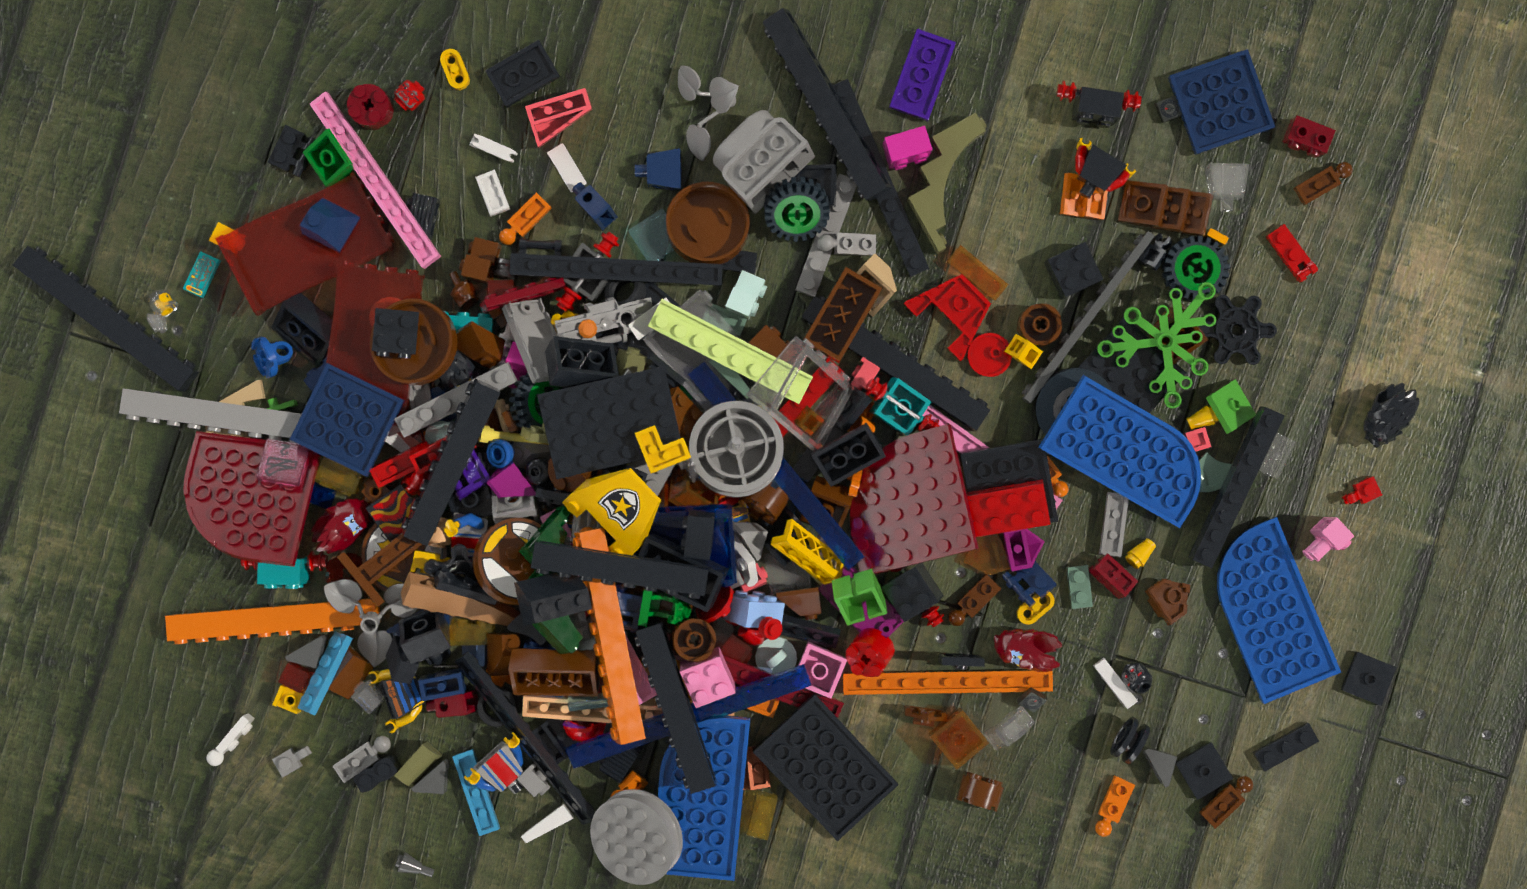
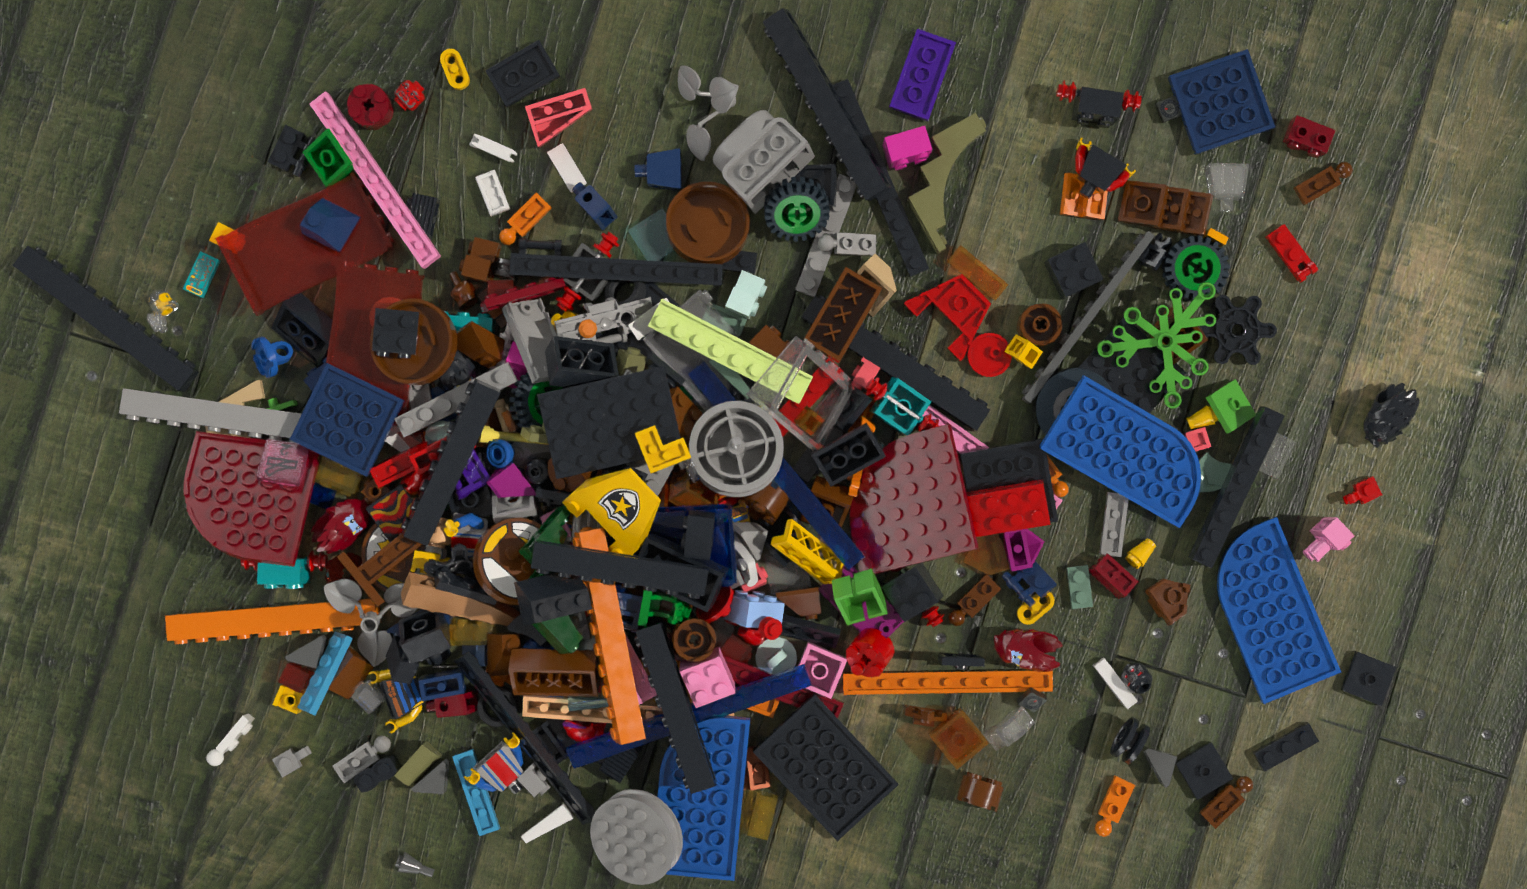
(632, 781): orange plate -> none

